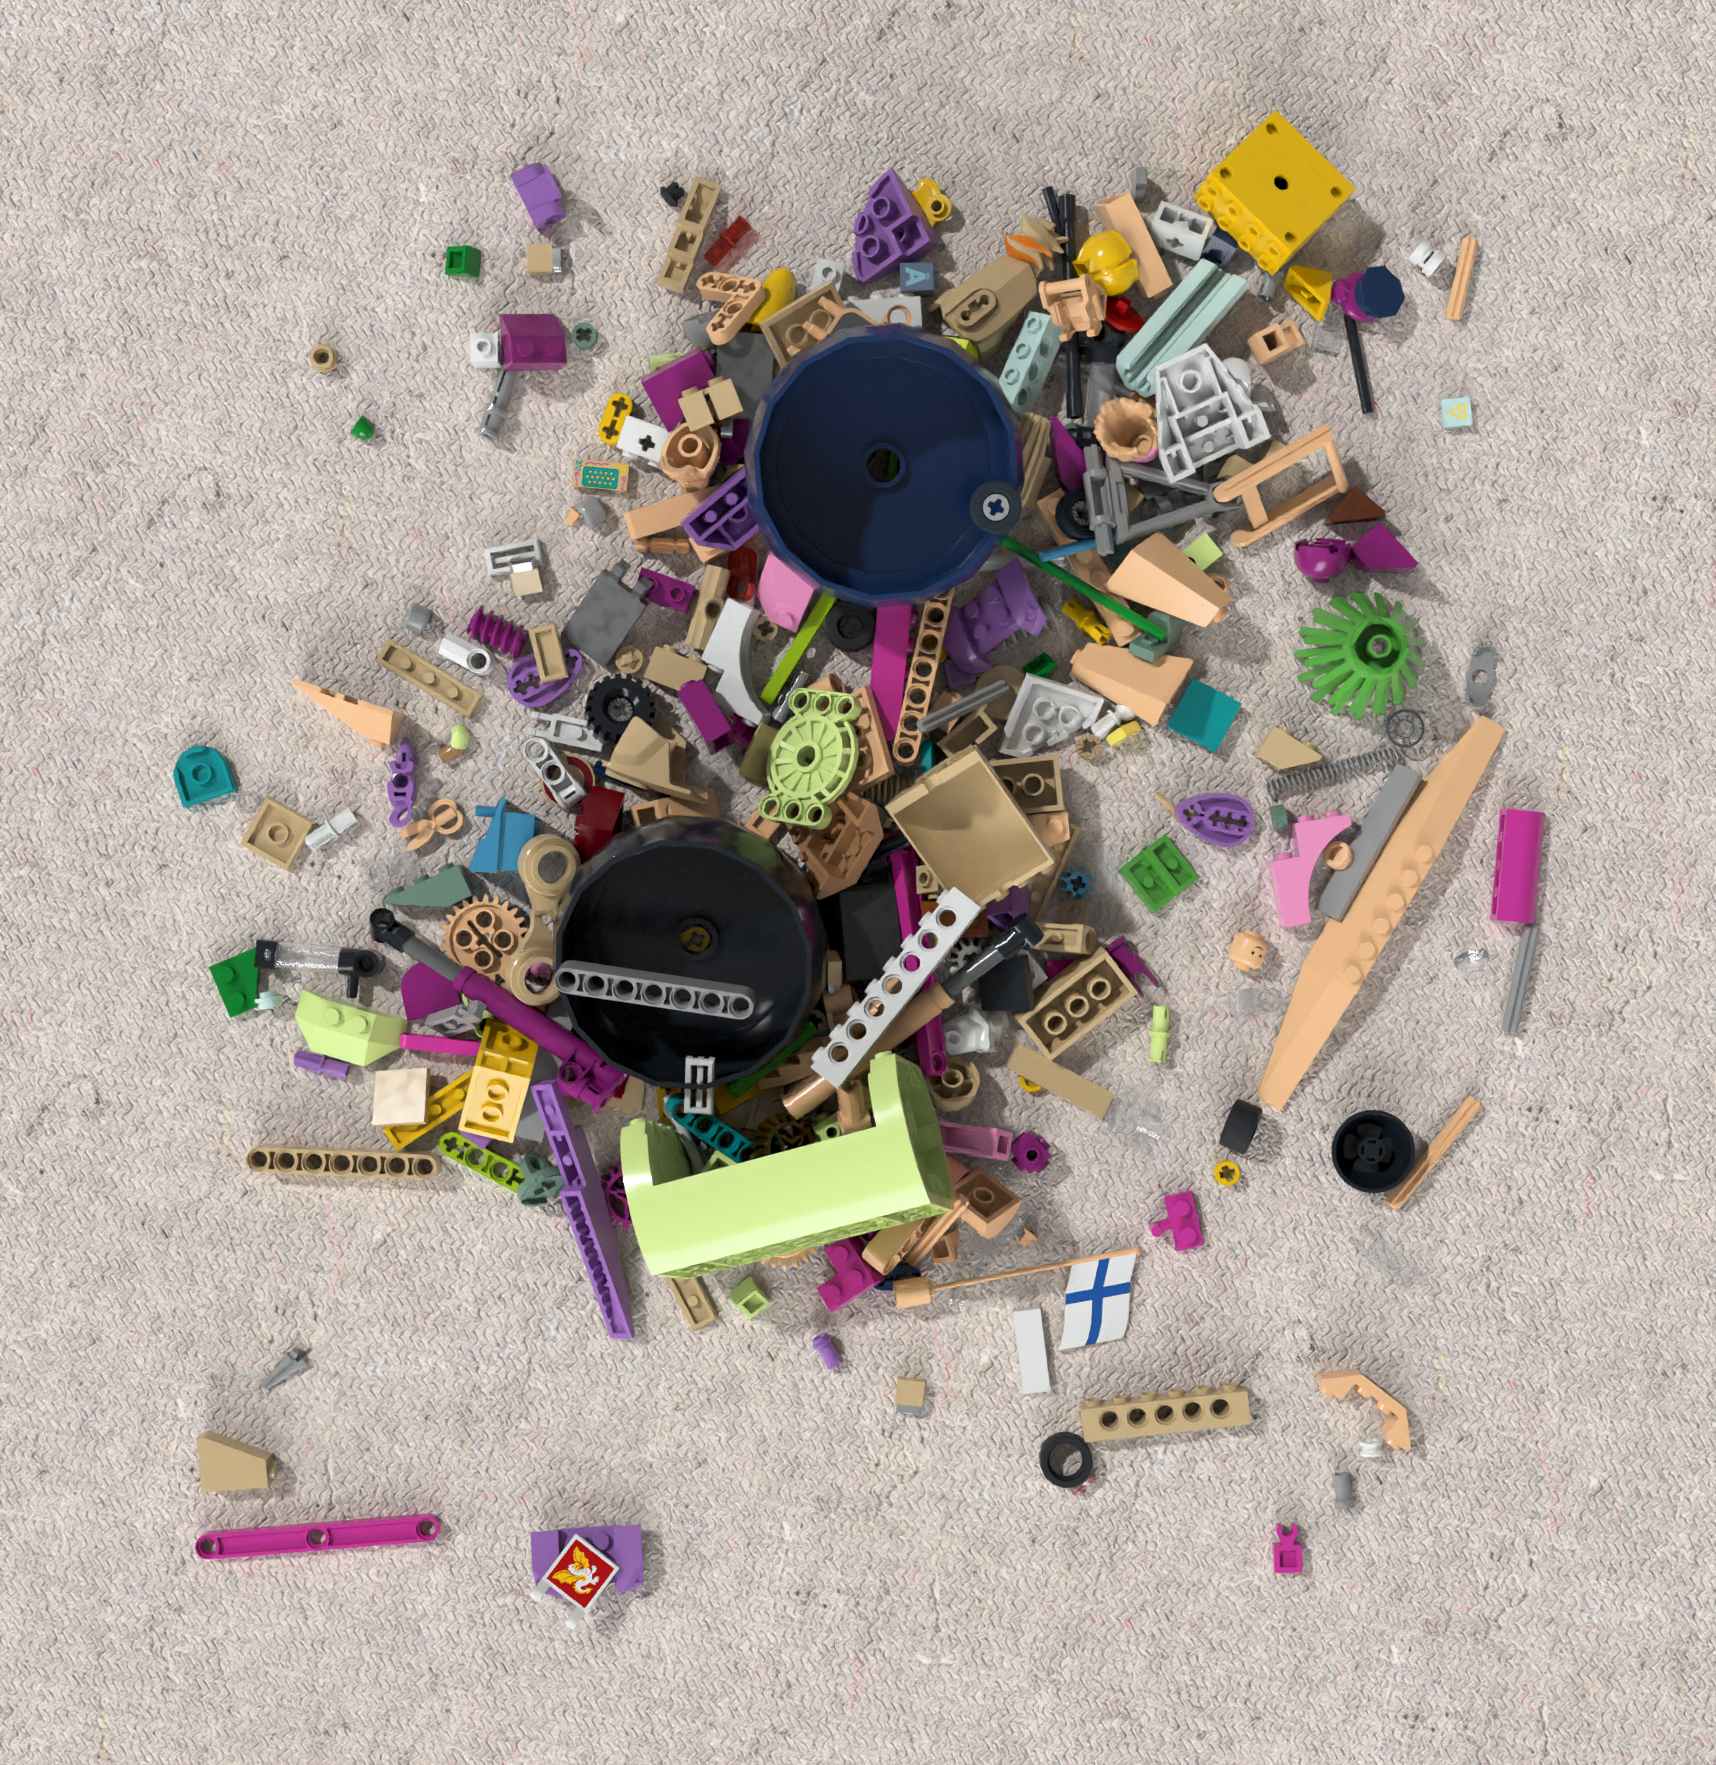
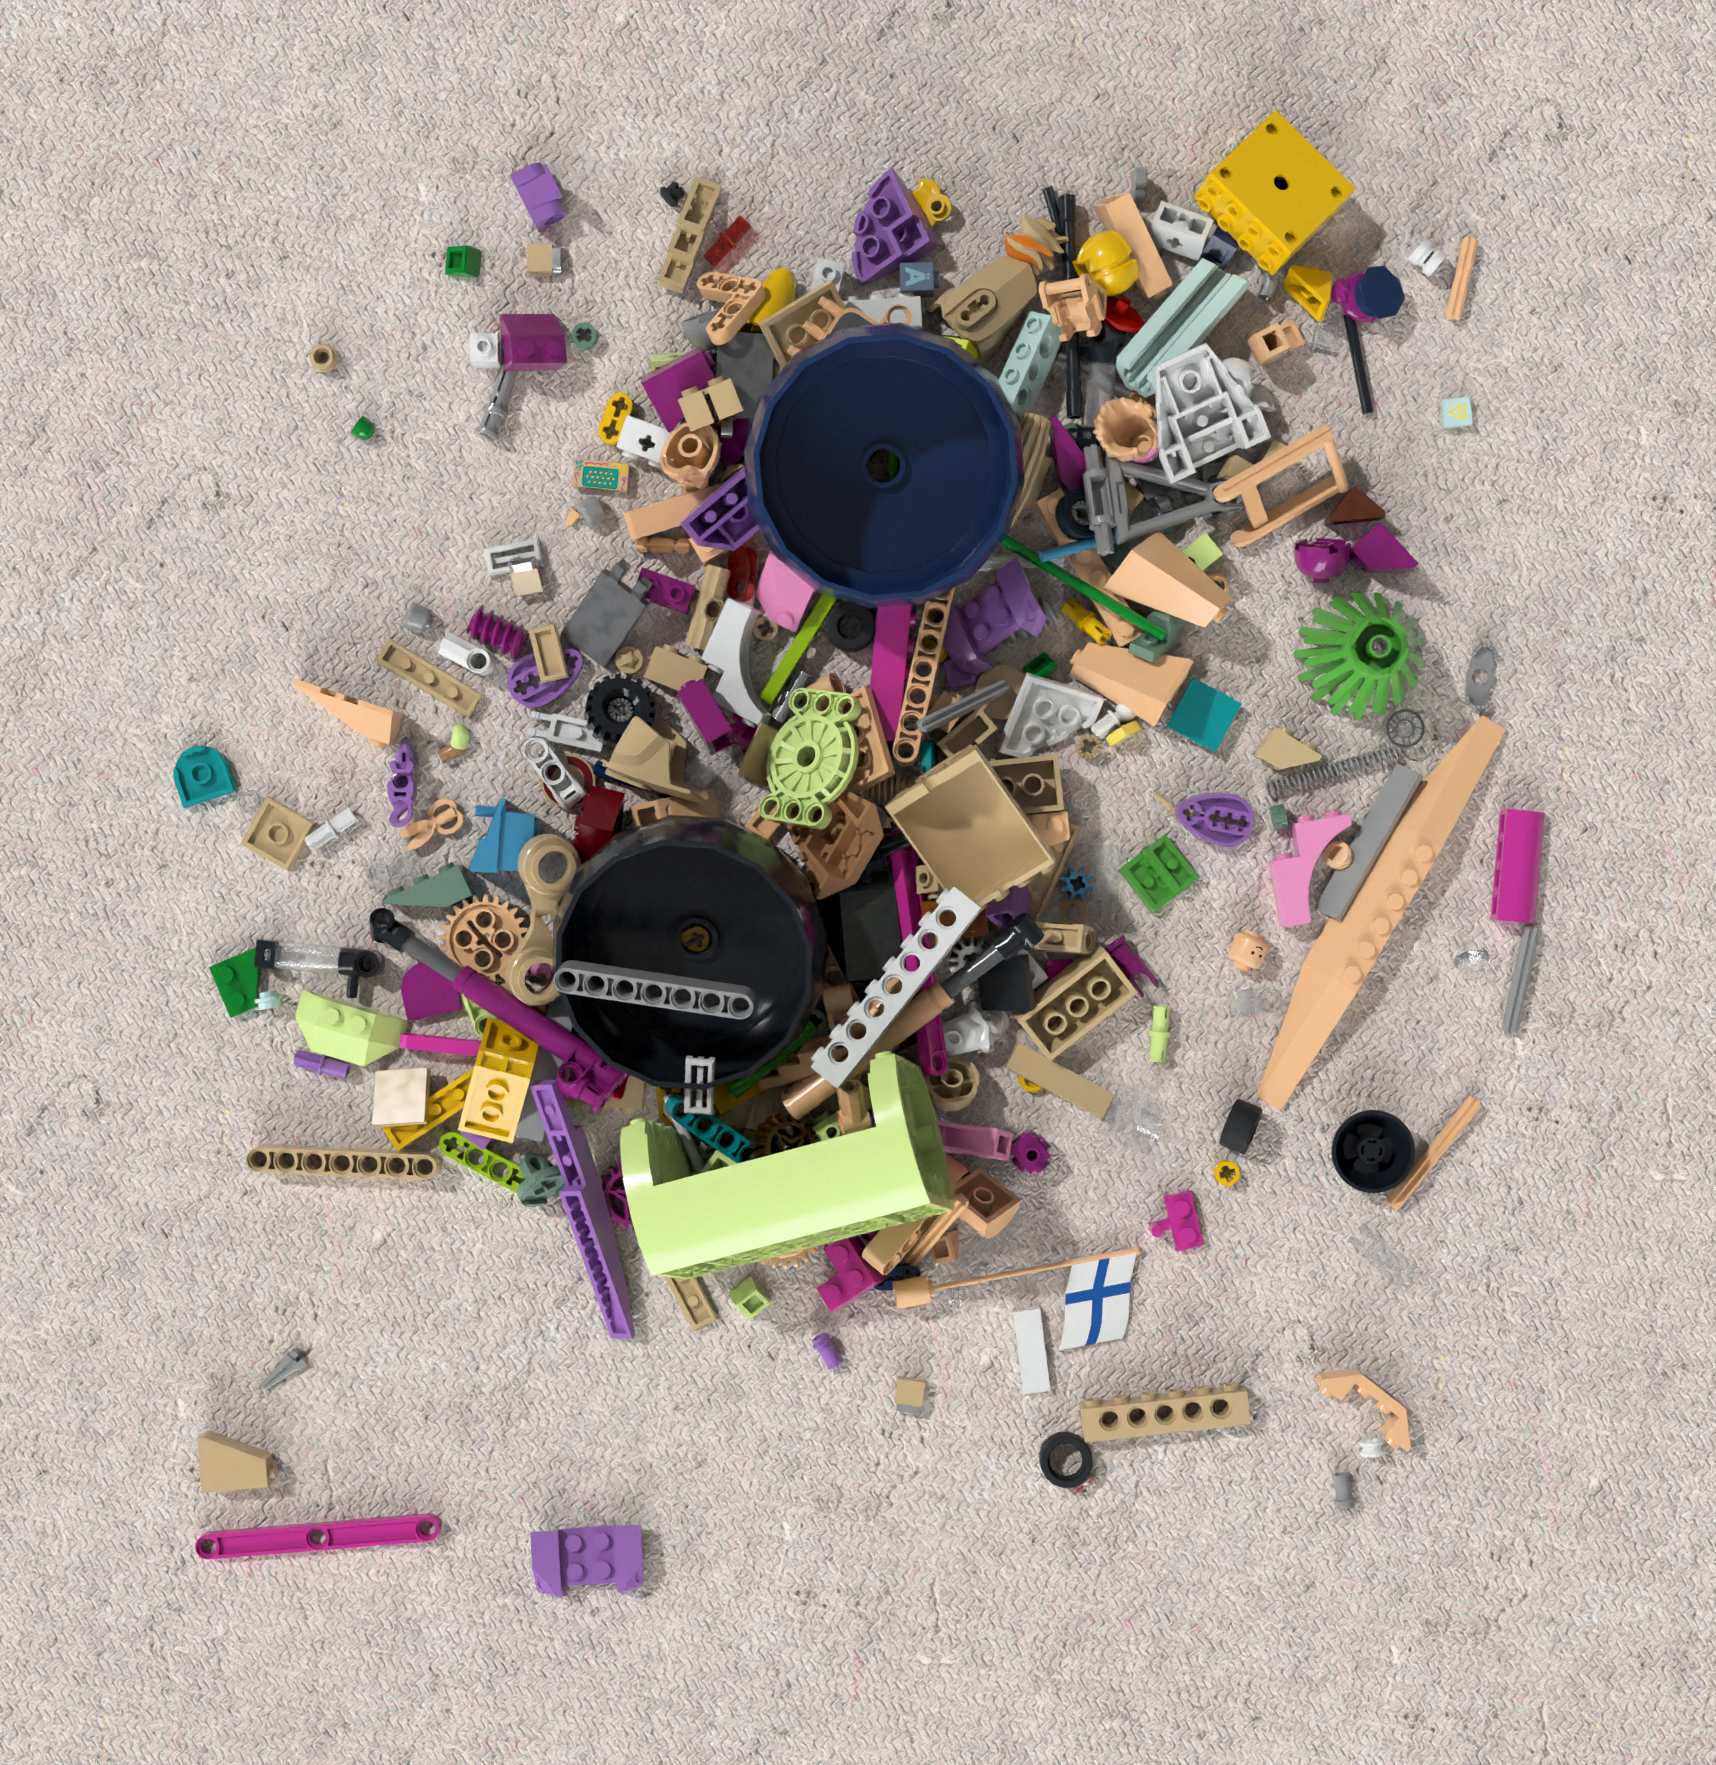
(456, 1018): light grey hinge -> none
(579, 1576): flag -> none
(833, 972): tan piece -> none
(991, 492): black bush -> none
(1028, 1236): light nougat piece -> none
(1287, 1553): dark pink plate -> none

